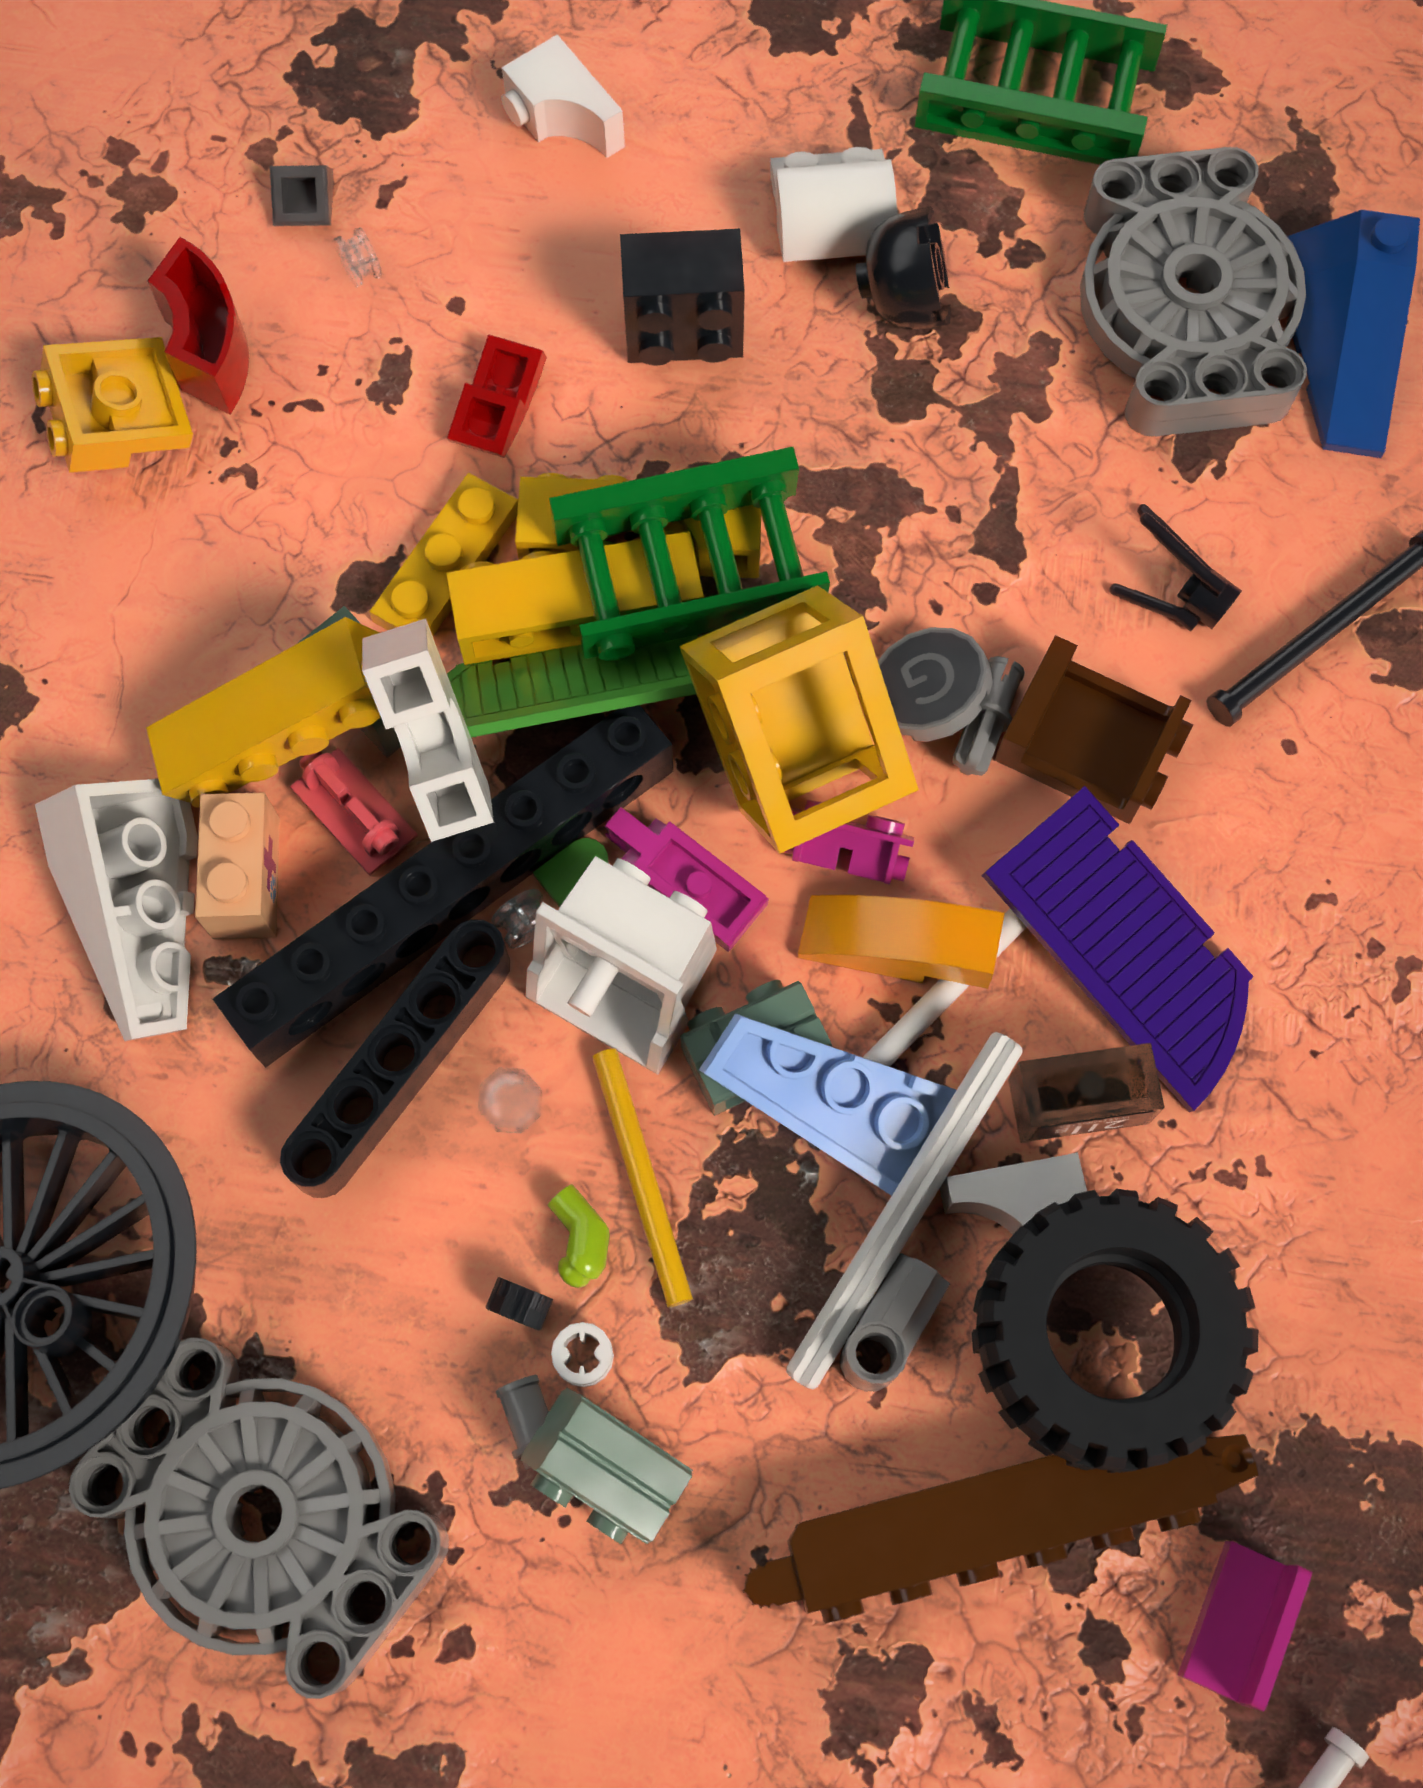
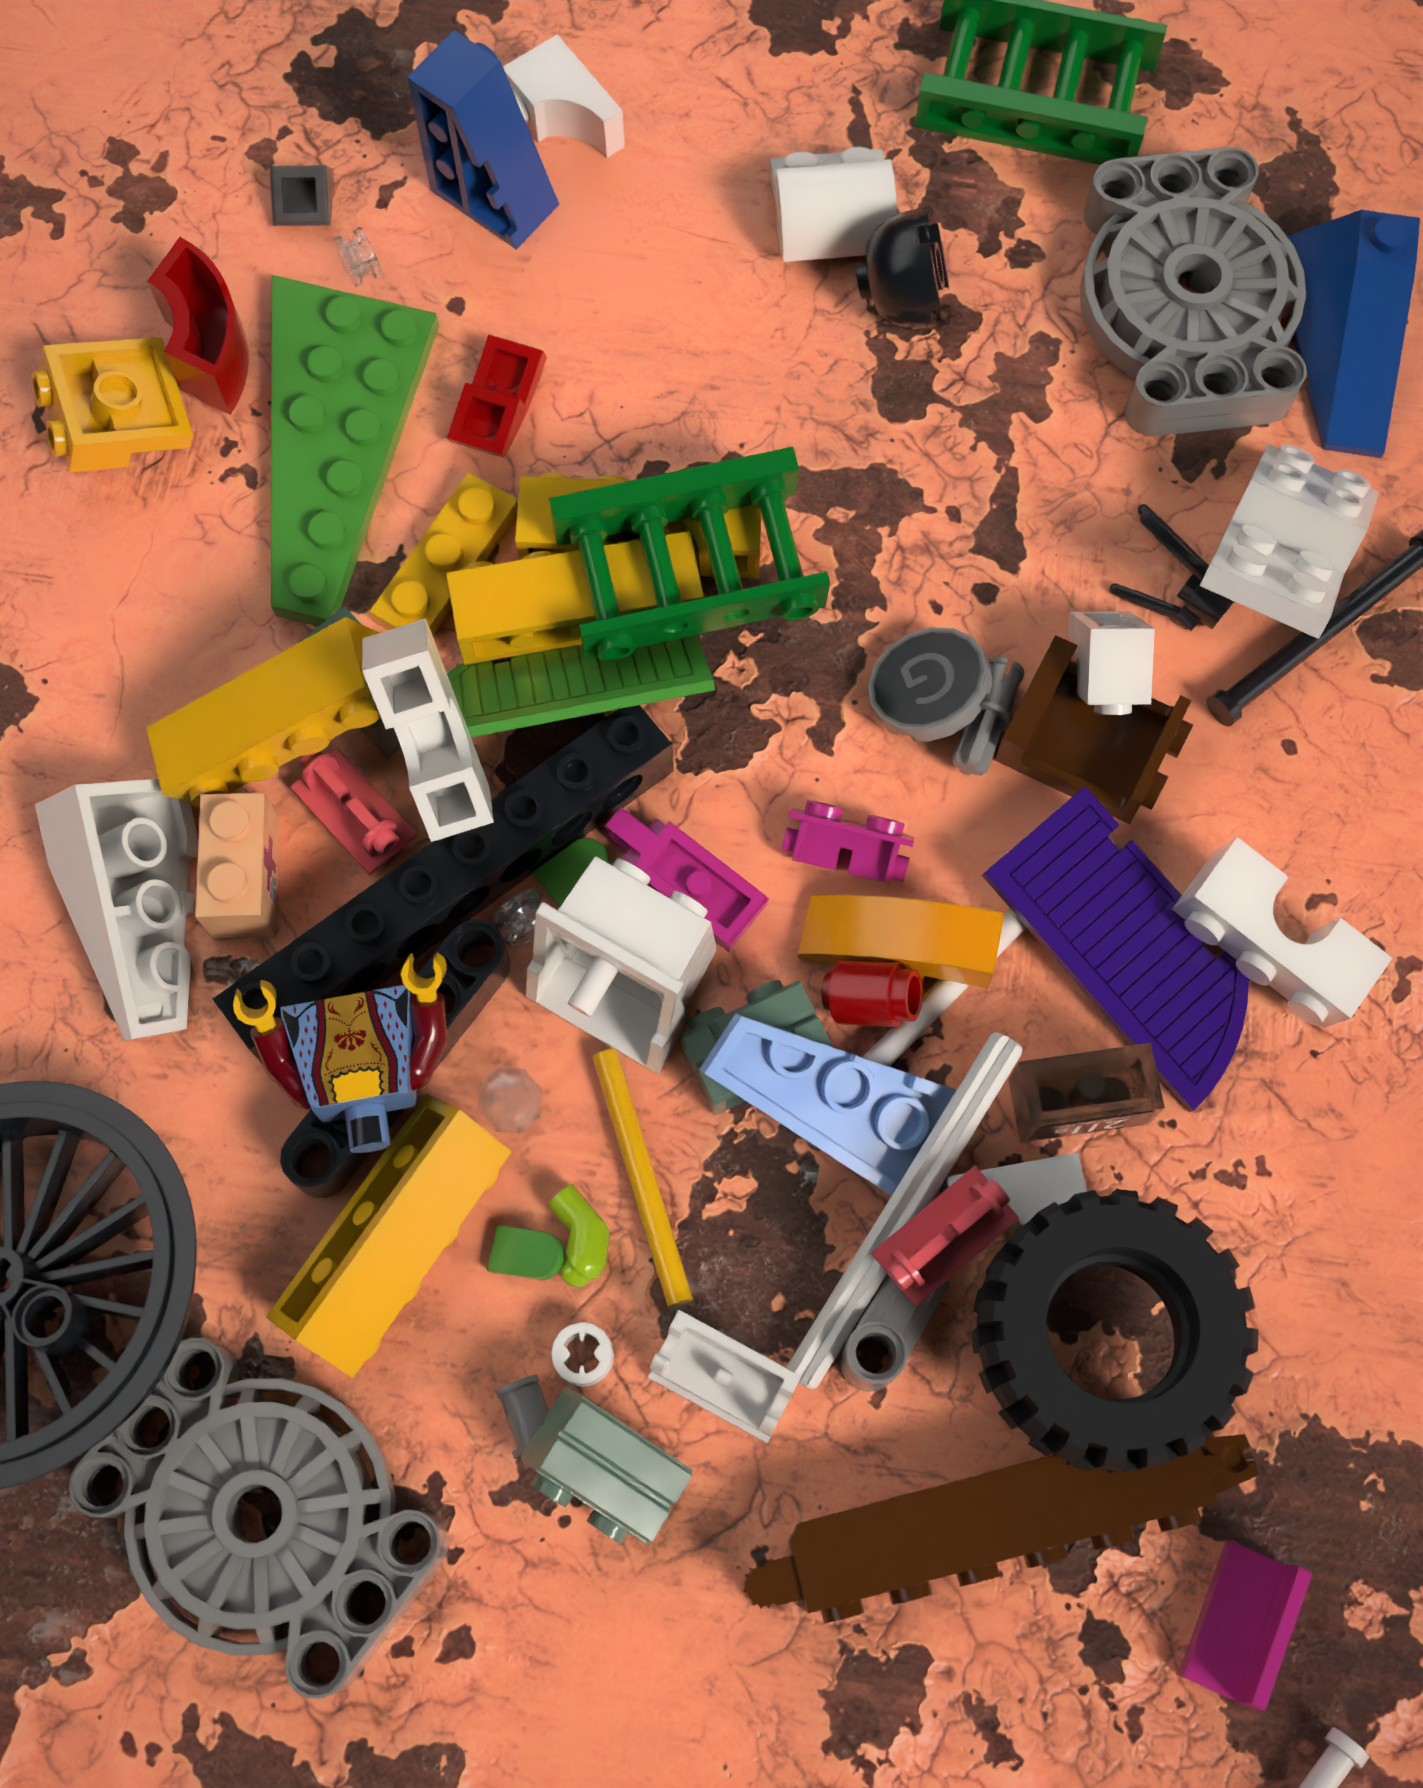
(338, 409): none -> bright green wing
(354, 1051): none -> torso
(389, 1235): none -> yellow brick
(478, 140): none -> blue wedge
(519, 1303): black axle -> none
(525, 1253): none -> bright green piece
(683, 295): black brick -> none
(723, 1376): none -> white hinge
(792, 716): yellow piece -> none
(872, 993): none -> red brick
(945, 1235): none -> coral hinge
(1112, 659): none -> white arch
(1233, 909): none -> white arch
(1292, 539): none -> white piece

